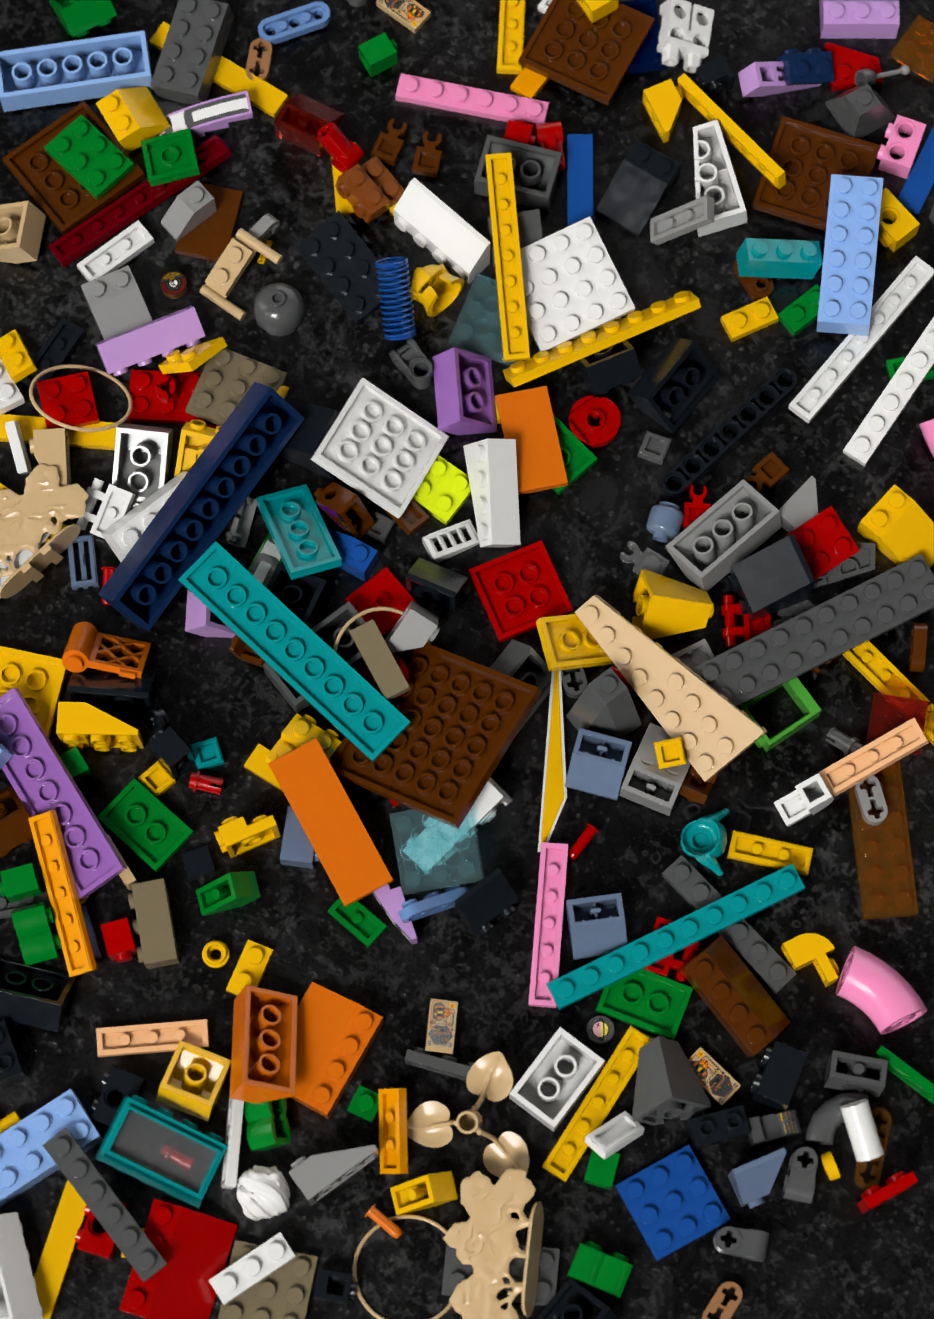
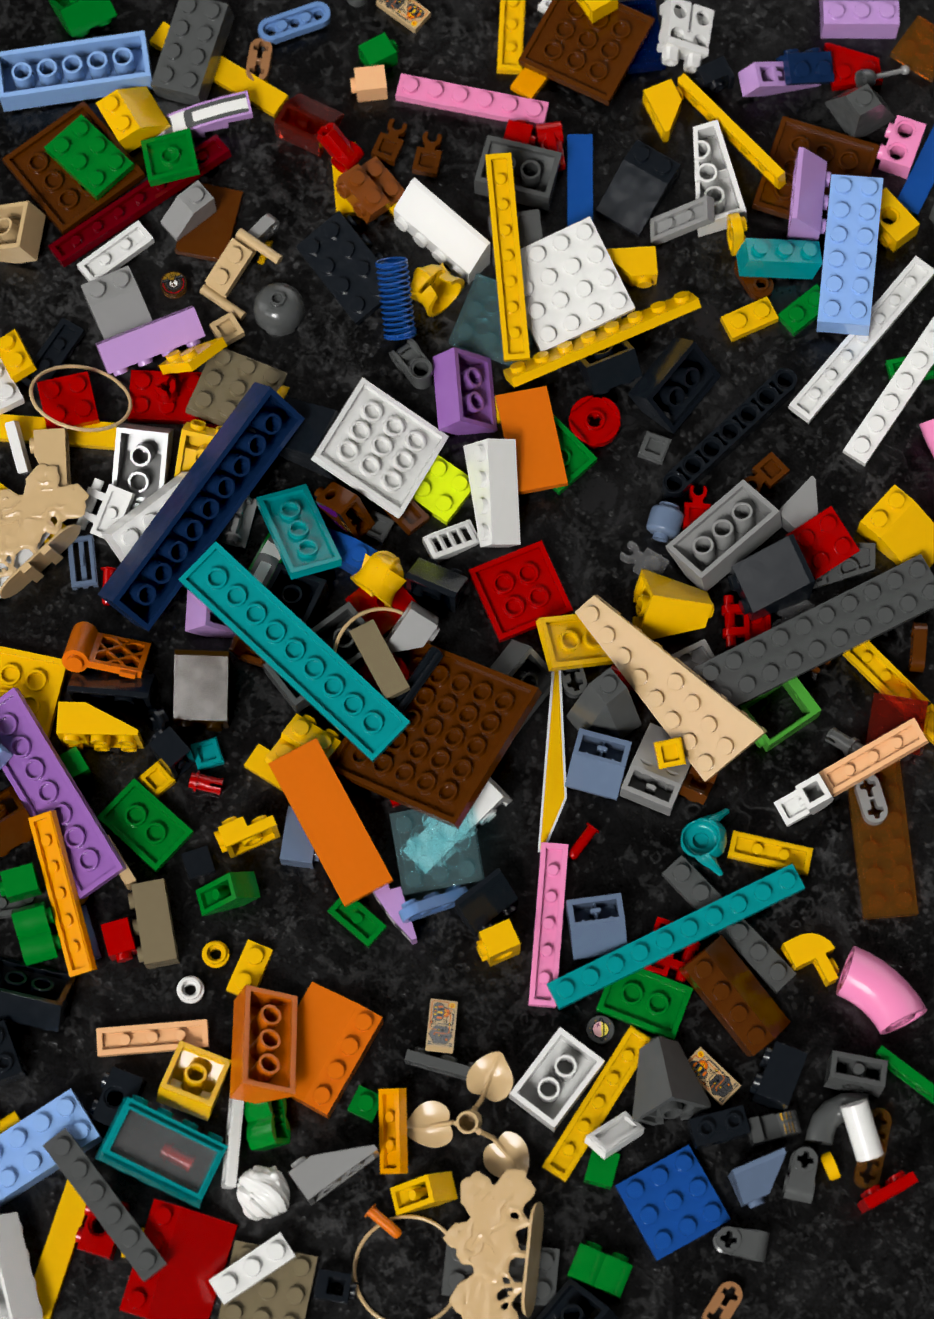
(190, 981): none -> white plate
(202, 689): none -> slope
(228, 328): none -> tan plate
(369, 83): none -> light nougat brick
(380, 576): none -> yellow helmet
(418, 678): none -> black axle
(498, 943): none -> yellow brick
(636, 265): none -> yellow slope
(735, 231): none -> yellow plate
(808, 197): none -> lavender slope

